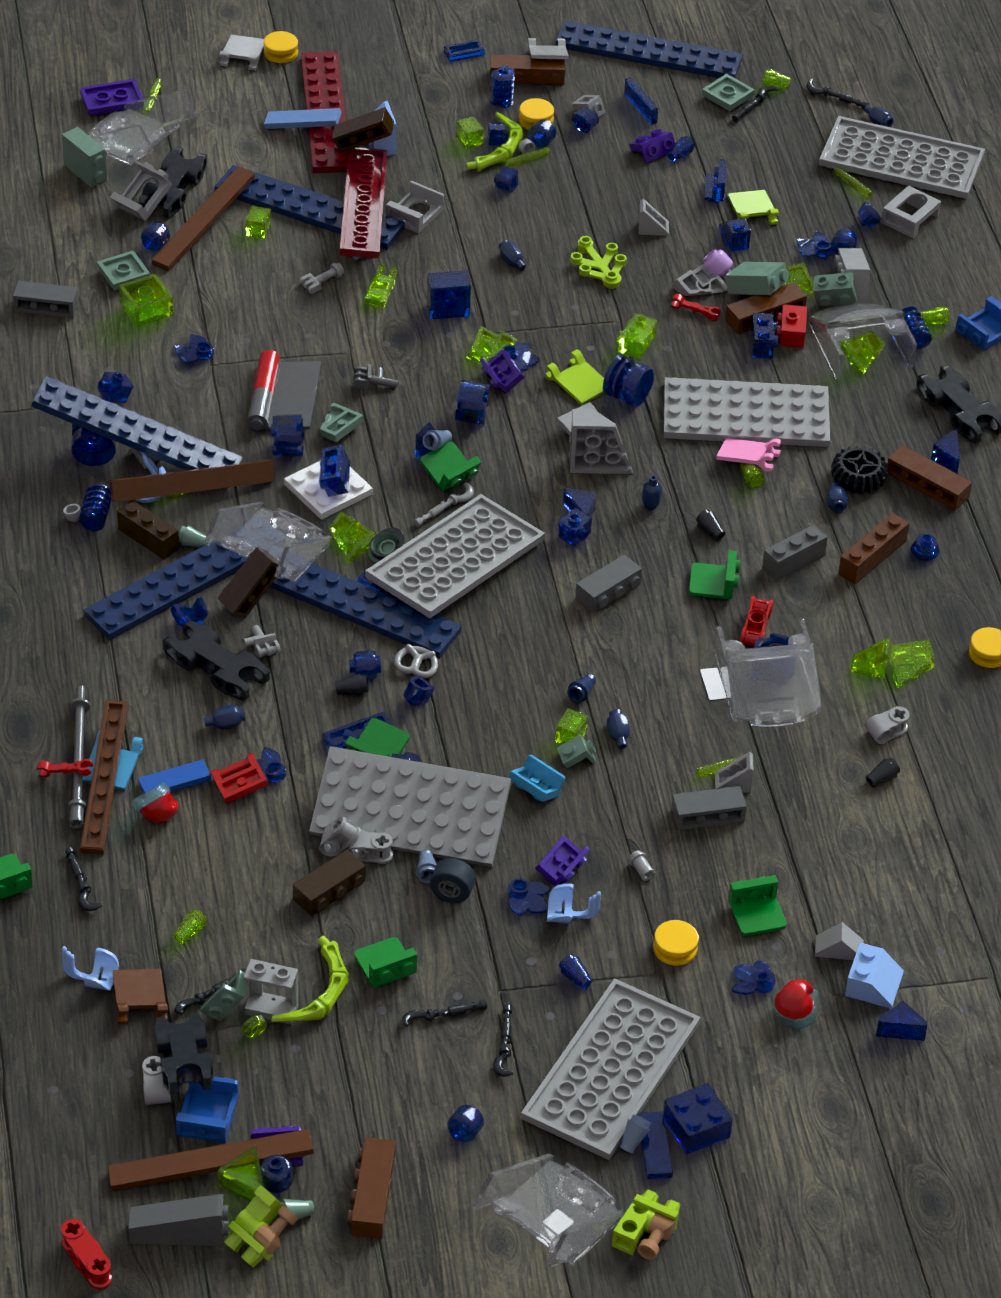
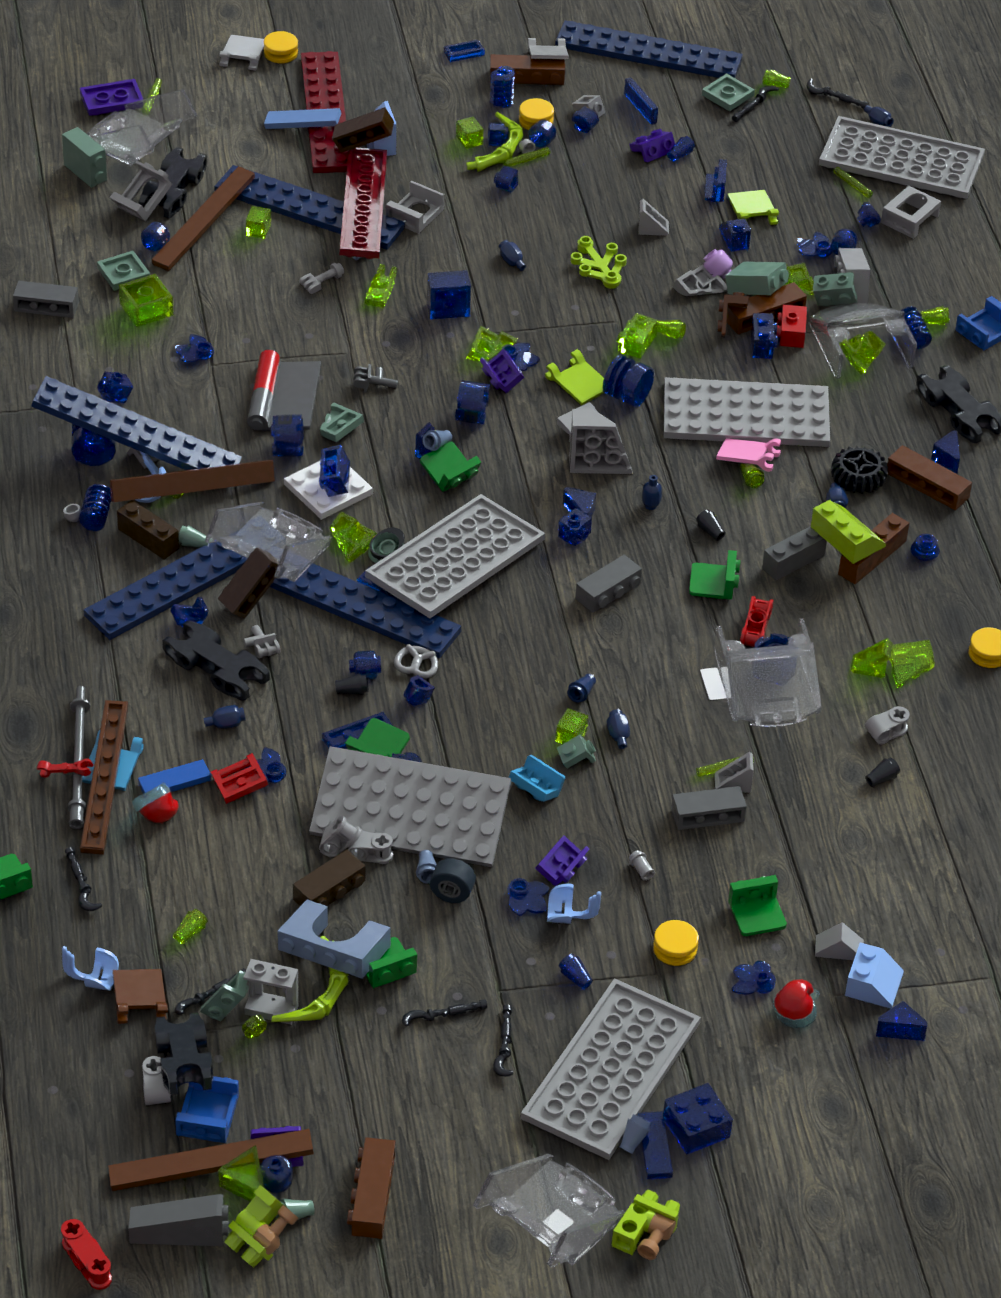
(352, 956): none -> sand blue arch
(452, 499): light grey piece -> none
(465, 1123): clear blue head -> none
(672, 328): none -> clear neon green cone
(710, 312): red piece -> none
(737, 299): none -> reddish brown bracket
(845, 531): none -> lime slope

